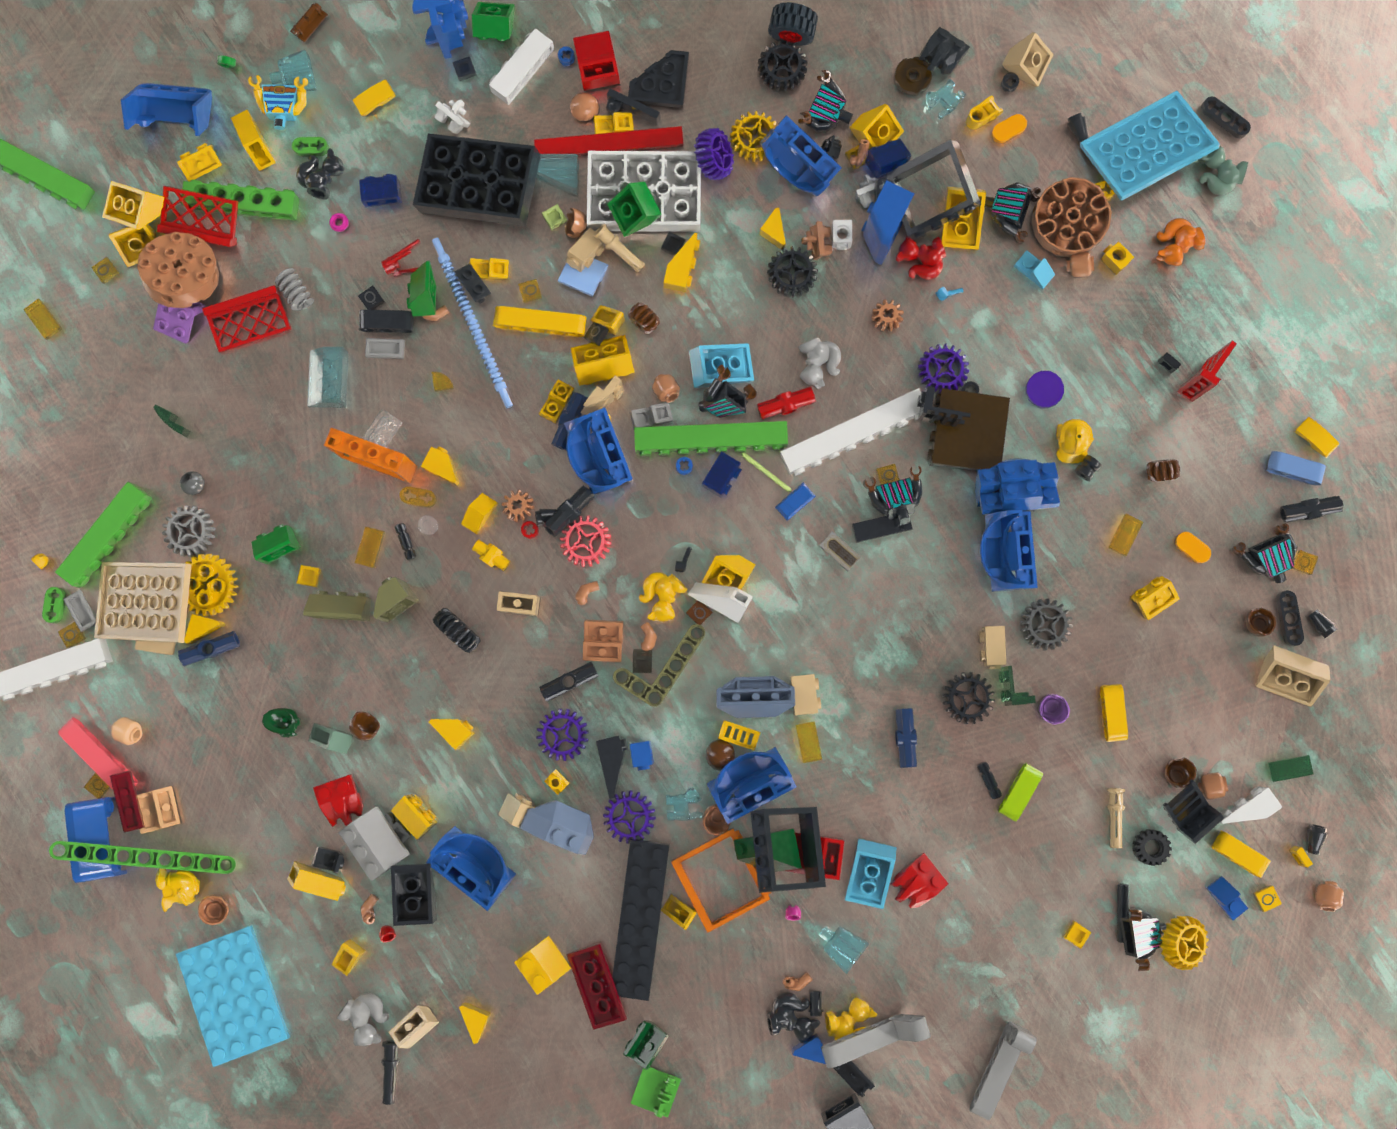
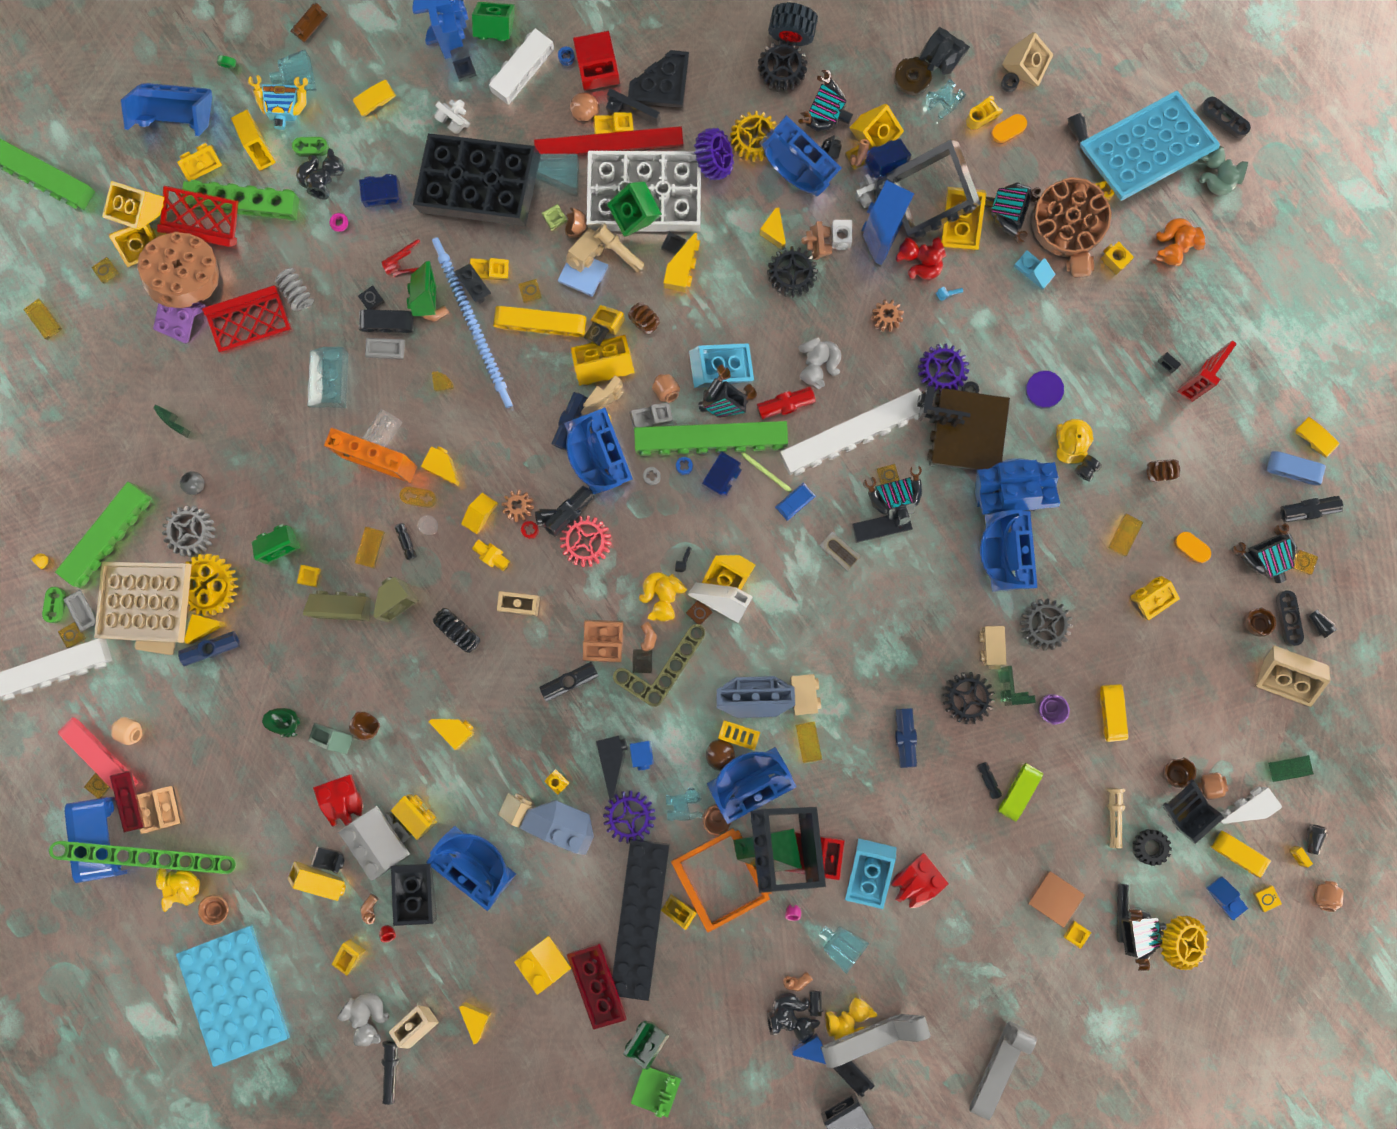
(553, 749): dark purple gear -> none
(556, 401): yellow slope -> none
(584, 590): nougat arm -> none
(655, 471): none -> light grey bush
(1057, 899): none -> nougat slope

